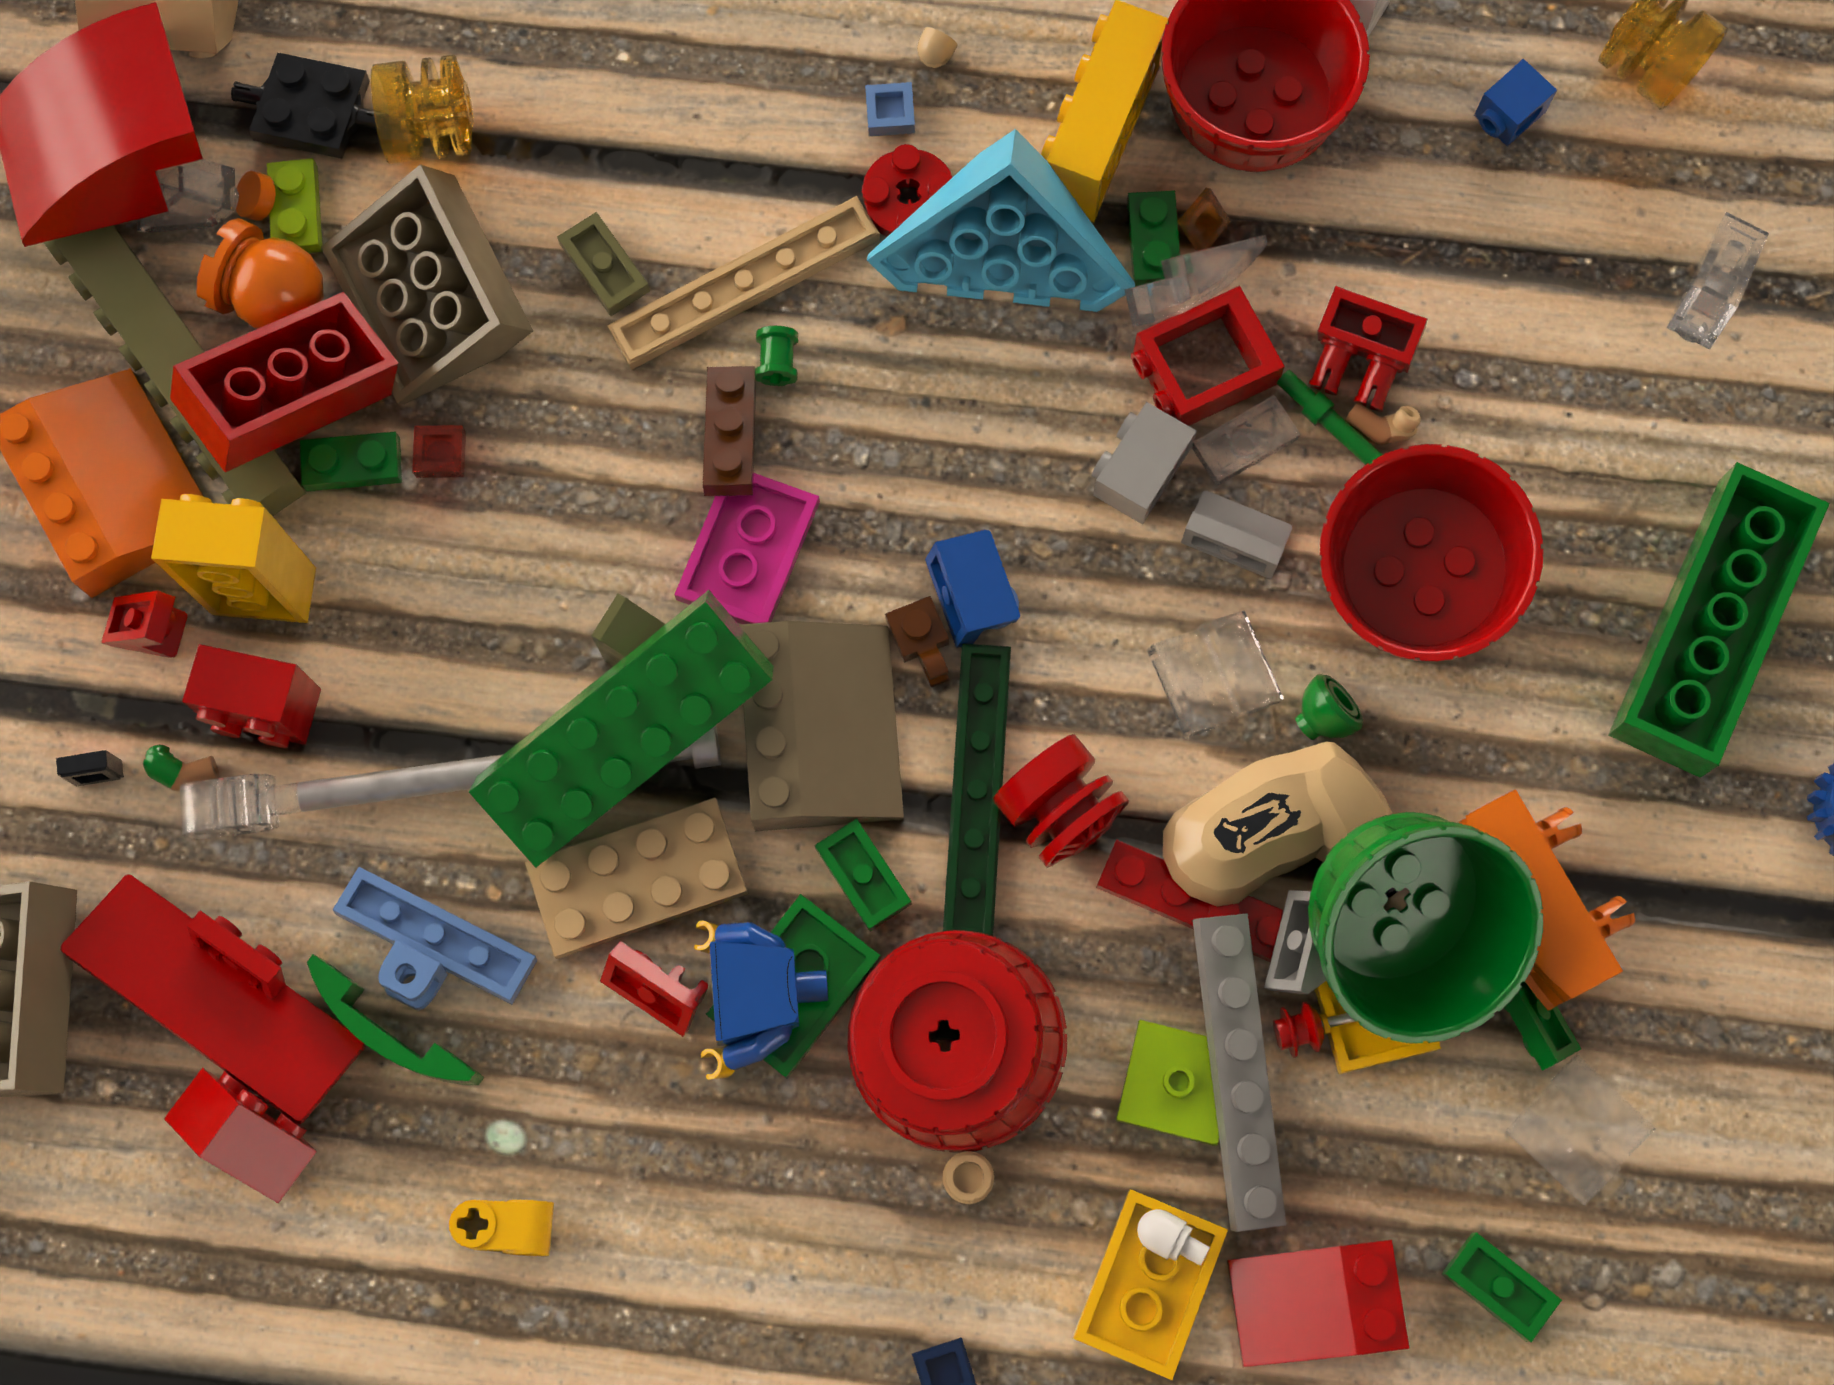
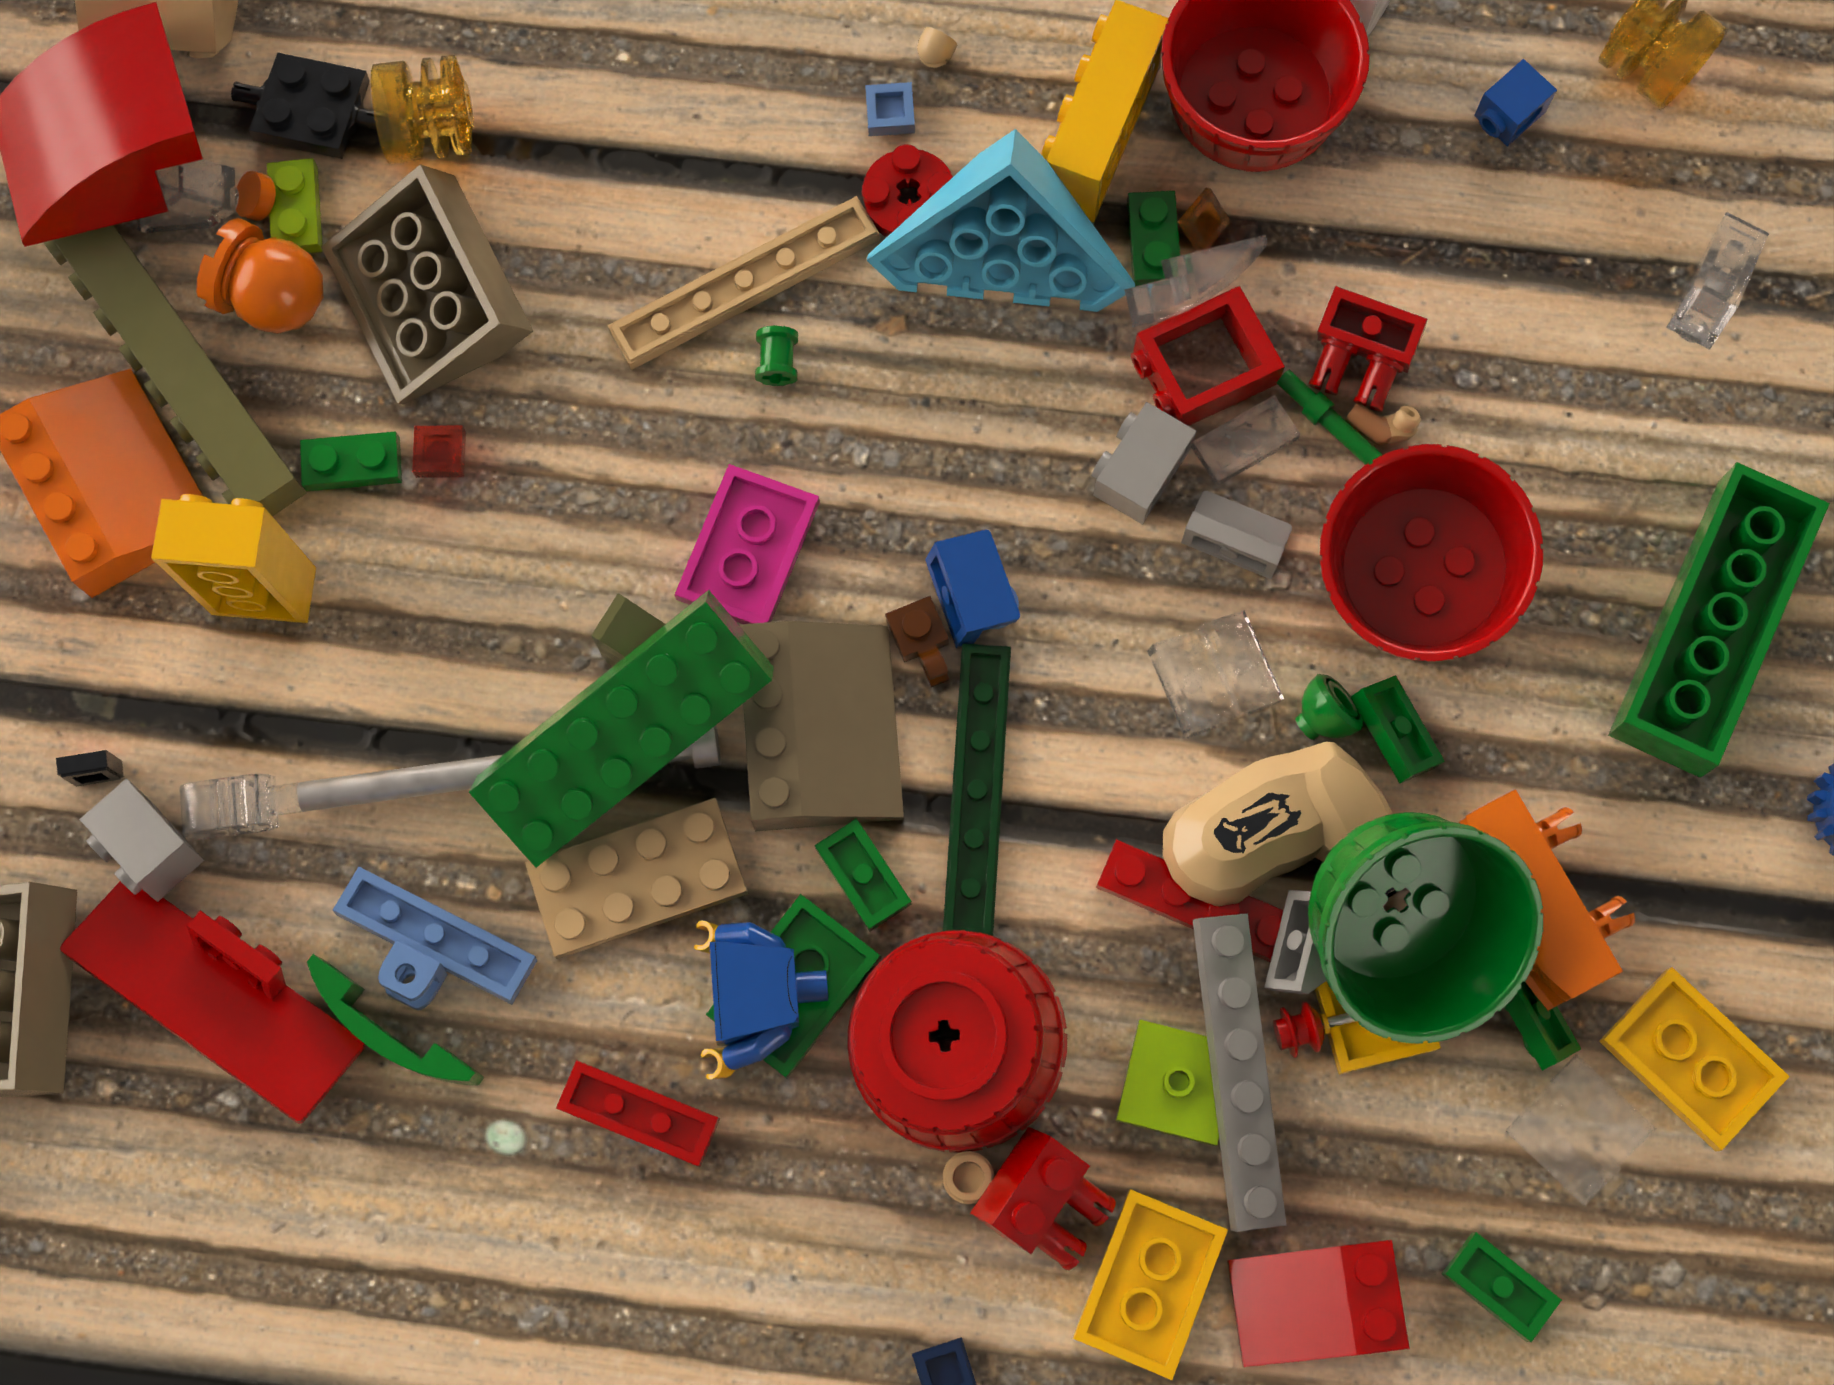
(140, 841): none -> light grey brick
(145, 624): red slope -> none
(172, 772): arm -> none
(237, 1136): red brick -> none
(251, 696): red brick -> none
(283, 381): red brick -> none
(512, 1228): yellow piece -> none
(603, 264): olive plate -> none
(638, 1113): none -> red plate
(652, 990): red plate -> none
(729, 431): reddish brown plate -> none
(1032, 1191): none -> red brick
(1060, 800): red wheel -> none
(1170, 1237): white cylinder -> none
(1397, 729): none -> green plate
(1694, 1059): none -> yellow plate

